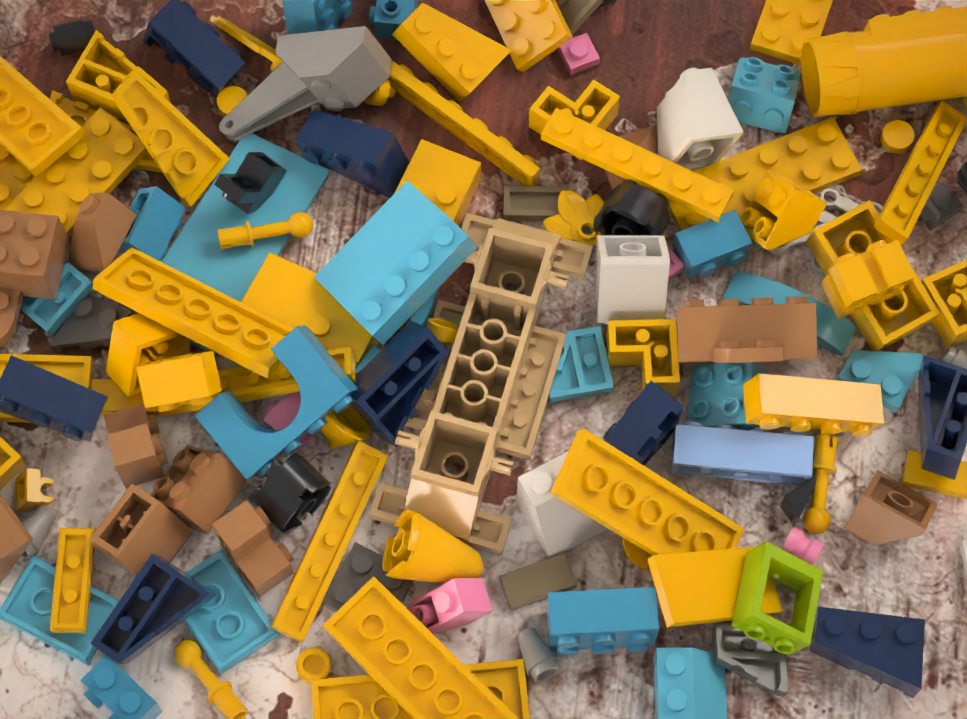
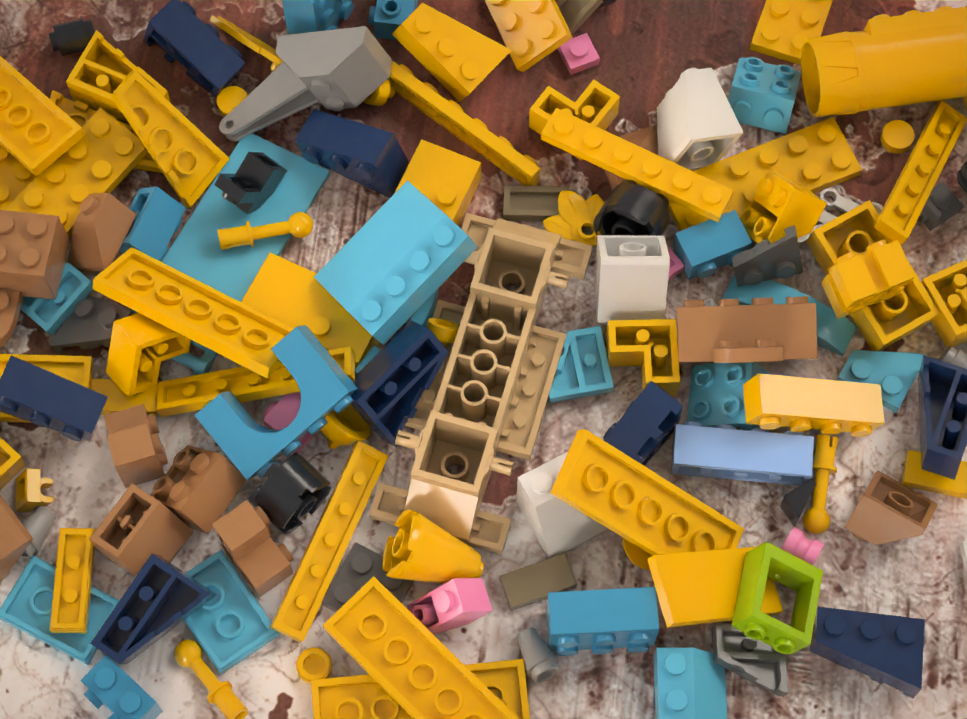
(179, 380): yellow brick -> none
(769, 260): none -> dark grey wing

